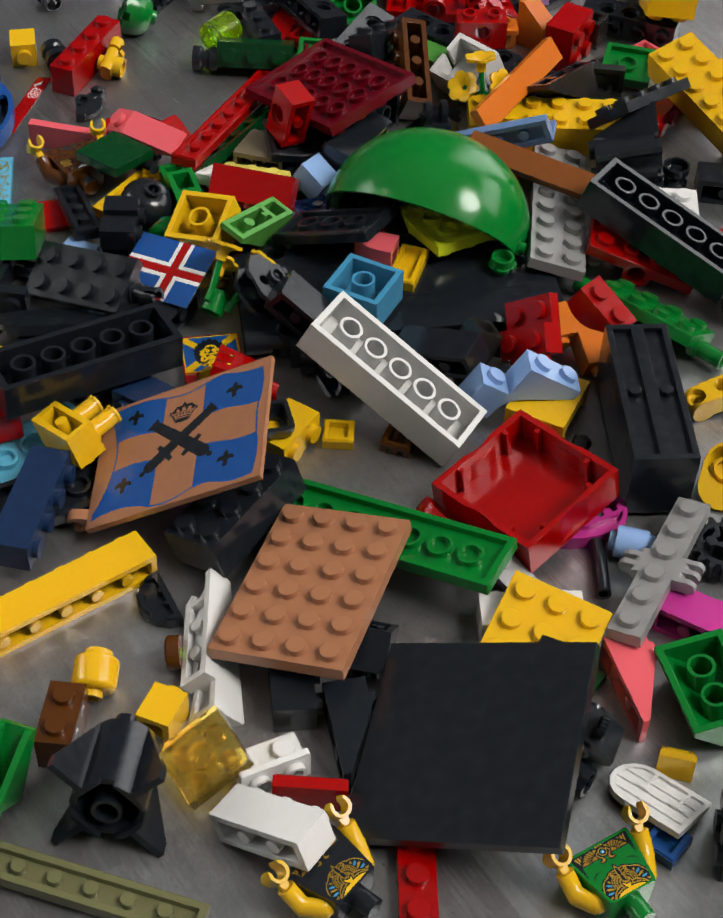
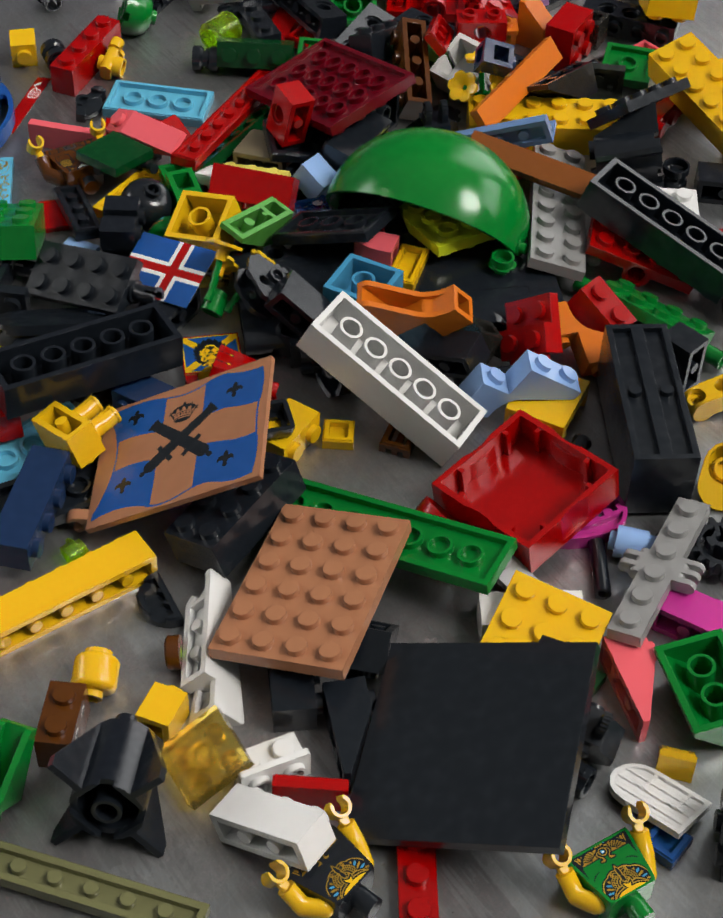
(73, 549): none -> clear neon green plate
(160, 101): none -> medium azure tile
(405, 309): none -> orange arch
(439, 35): none -> red tile
(494, 57): none -> dark blue brick
(689, 352): none -> black brick

